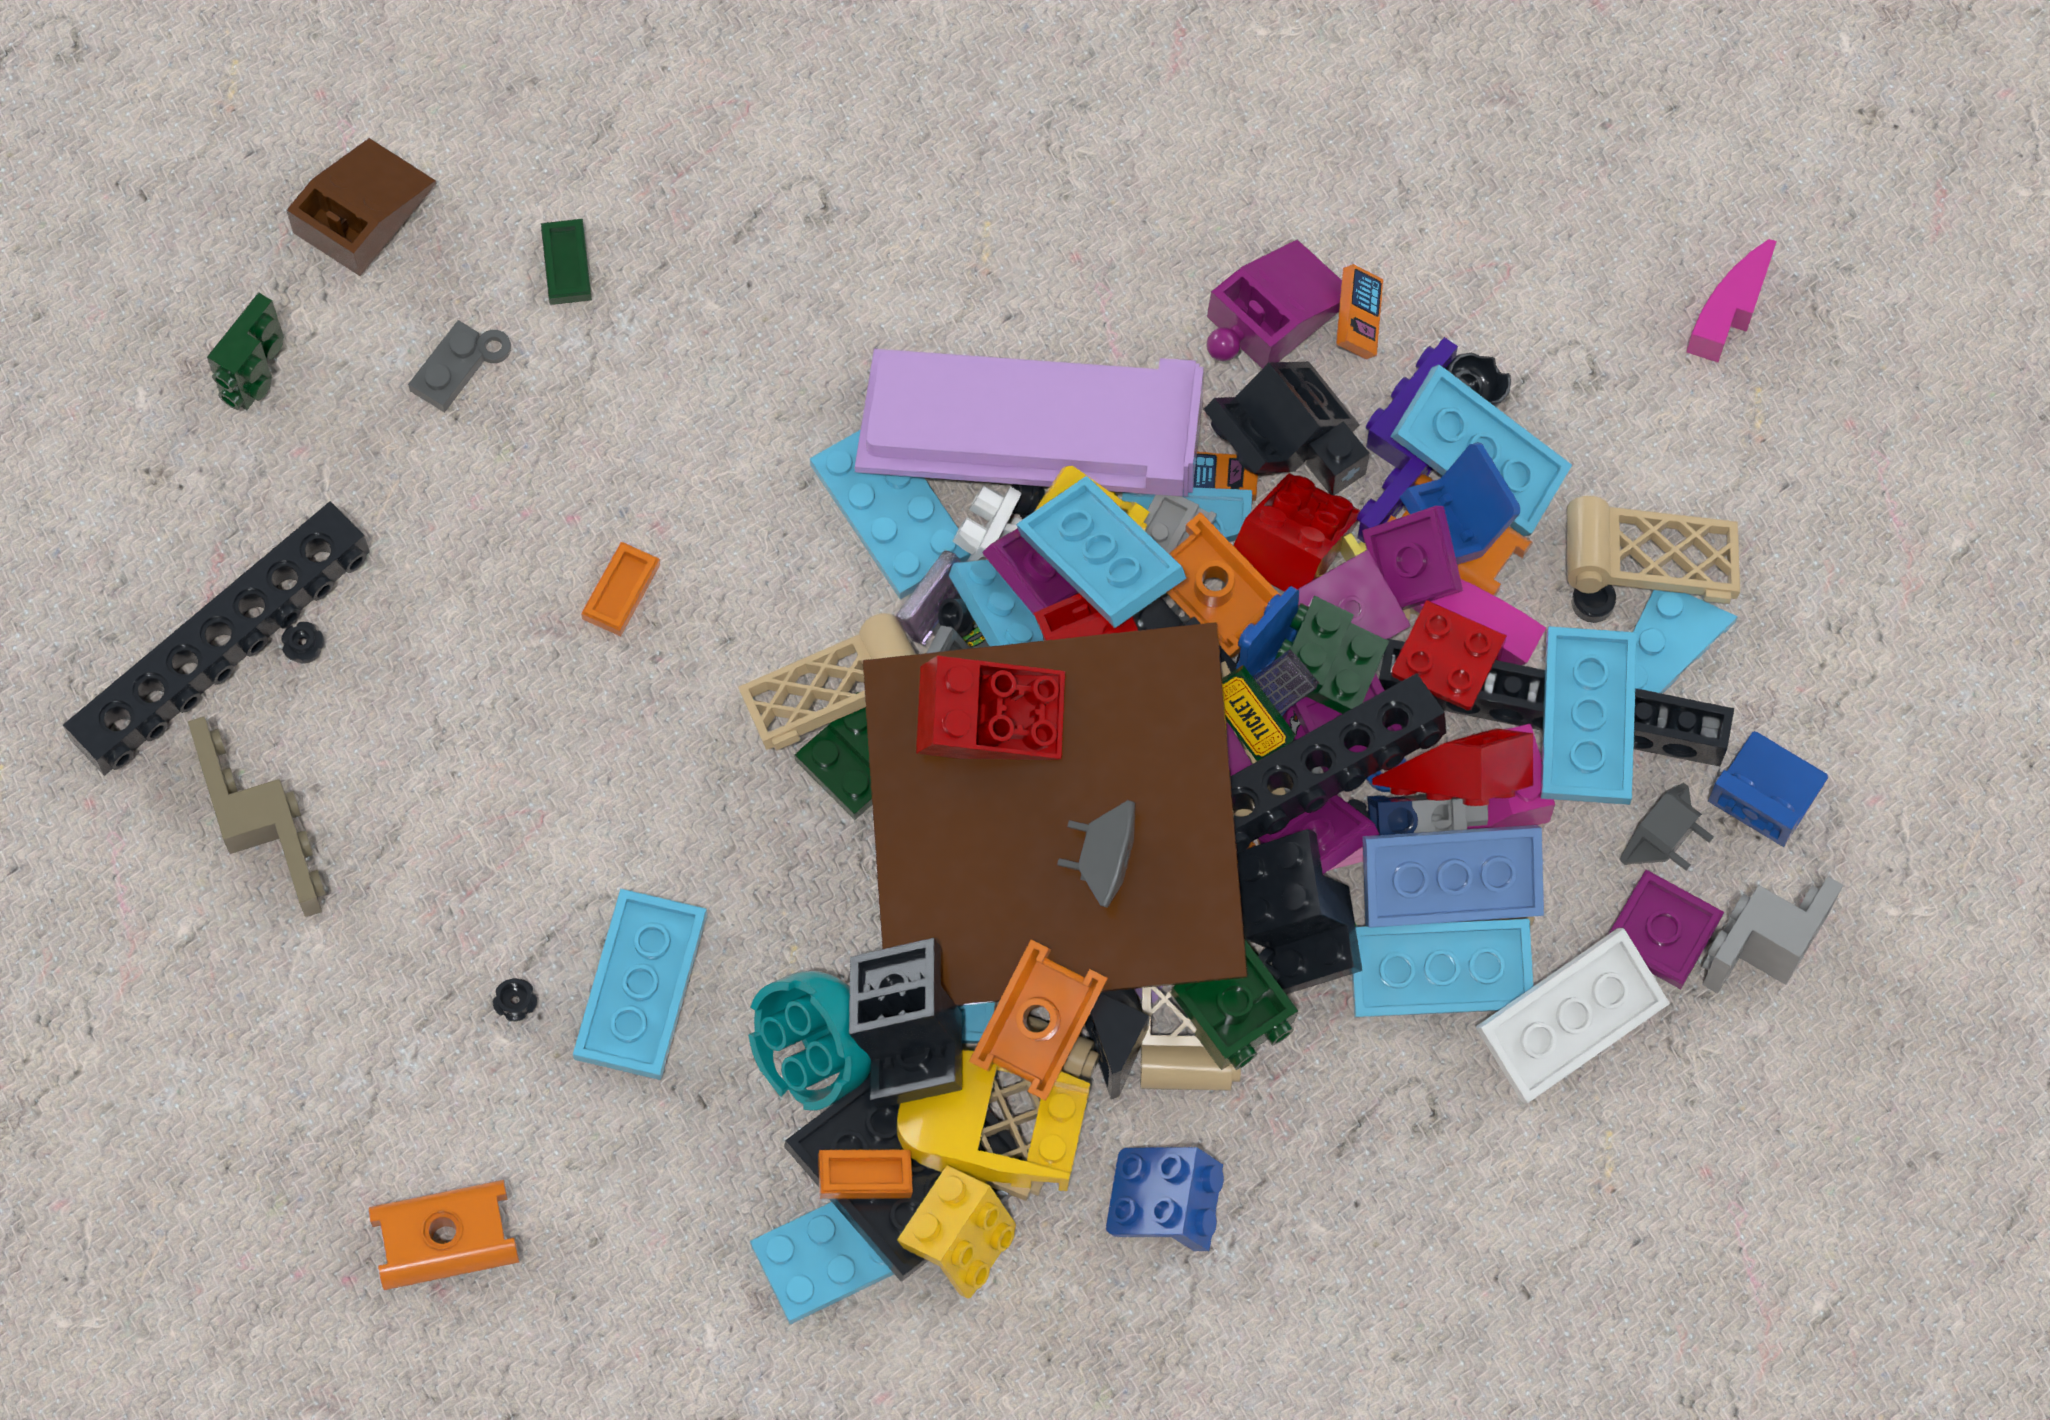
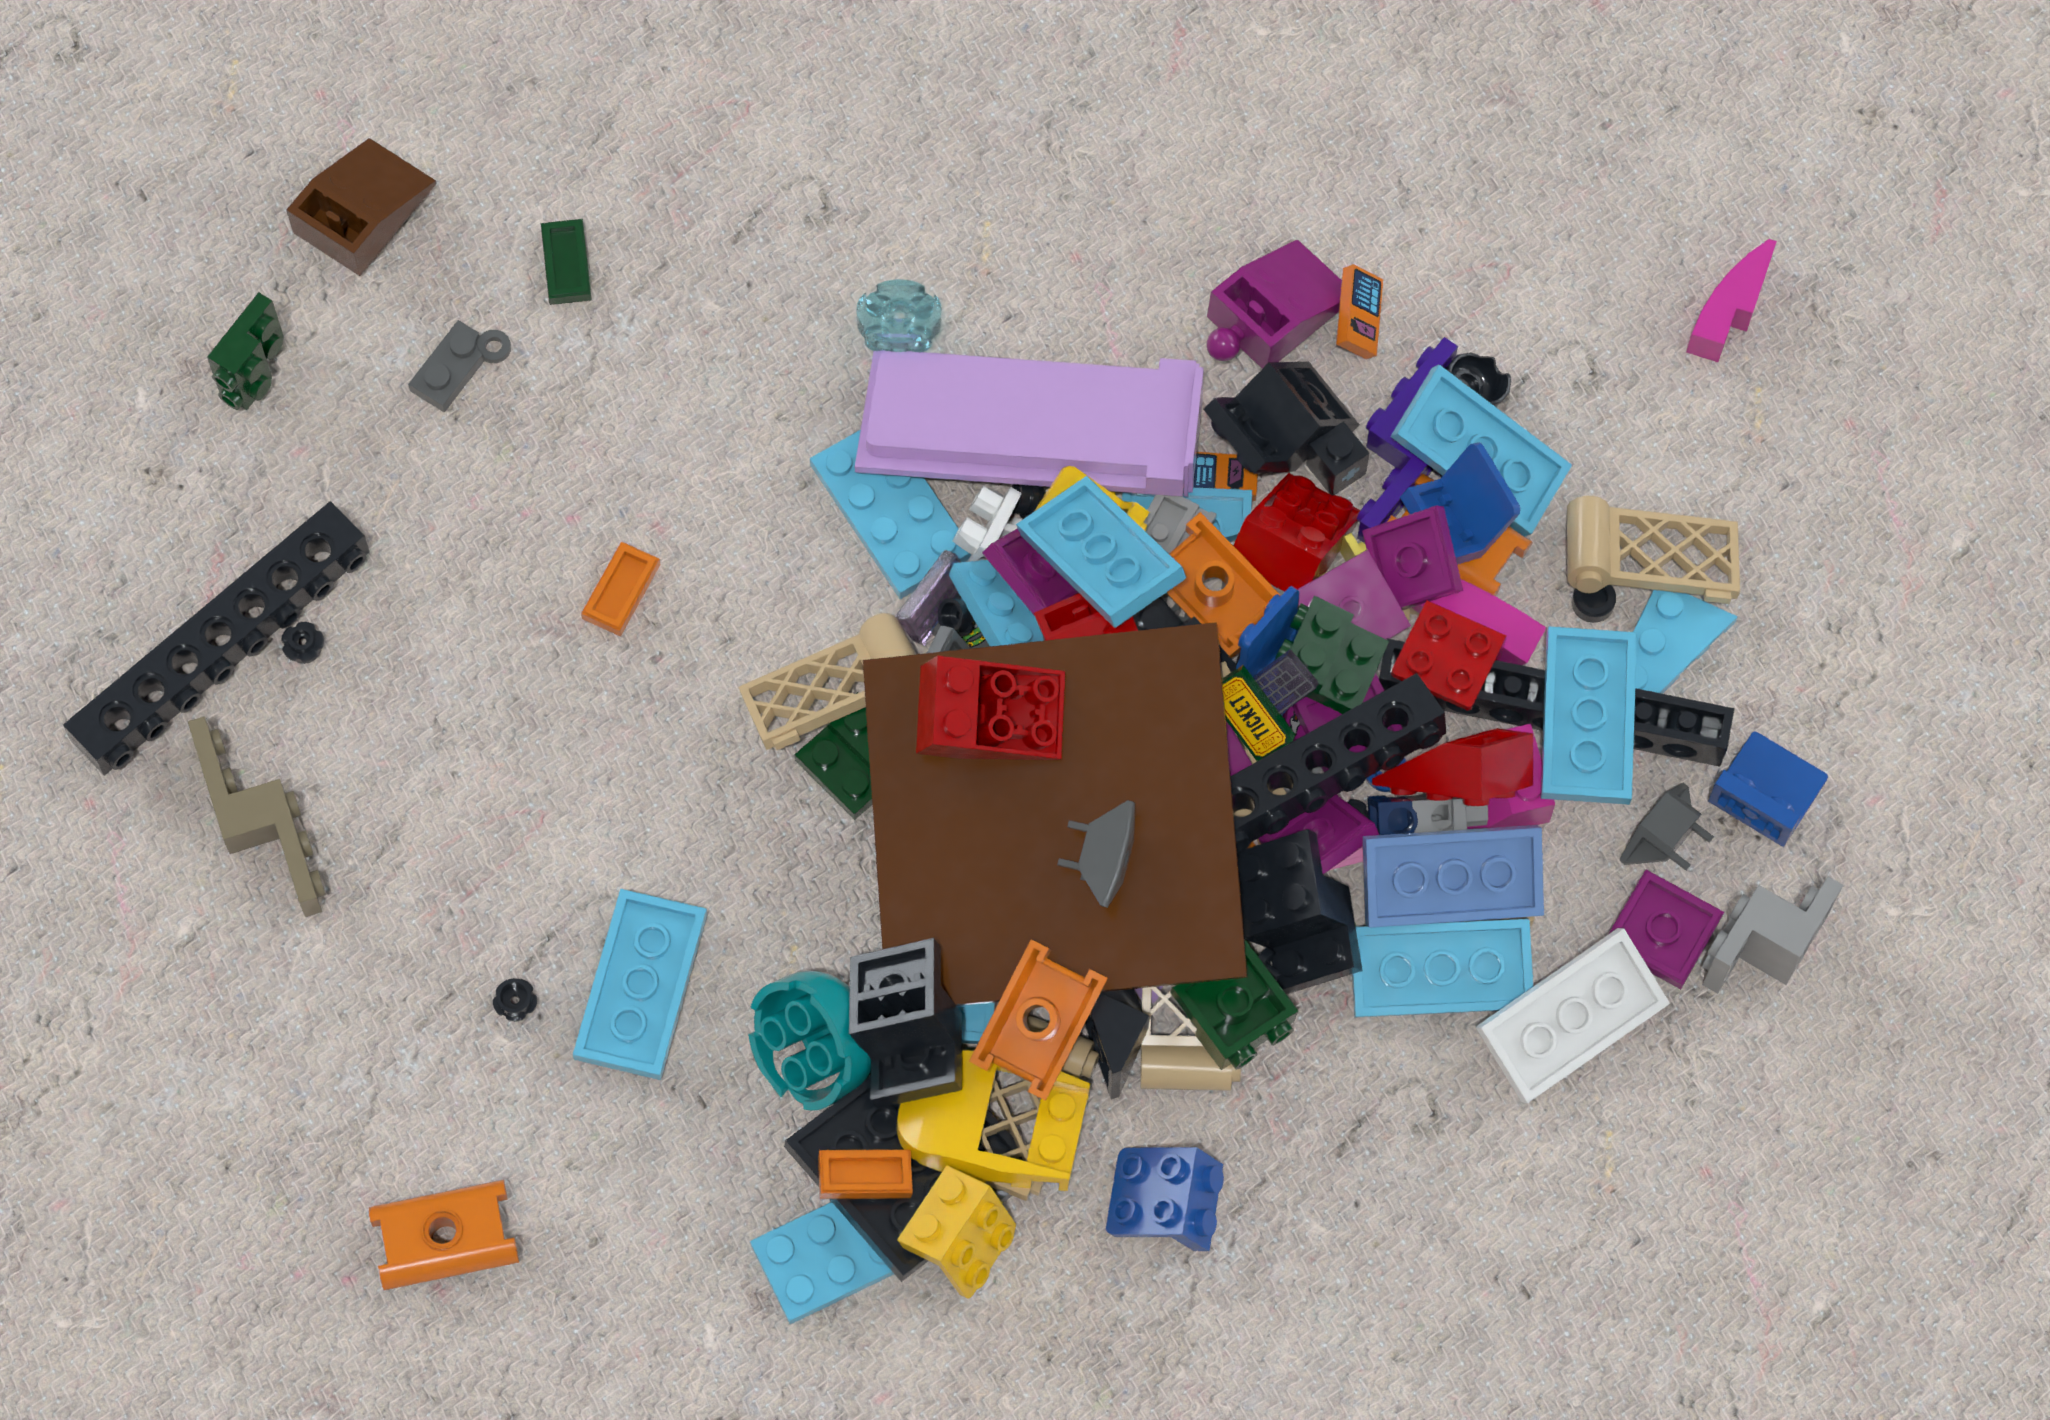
(906, 334): none -> clear light blue plate

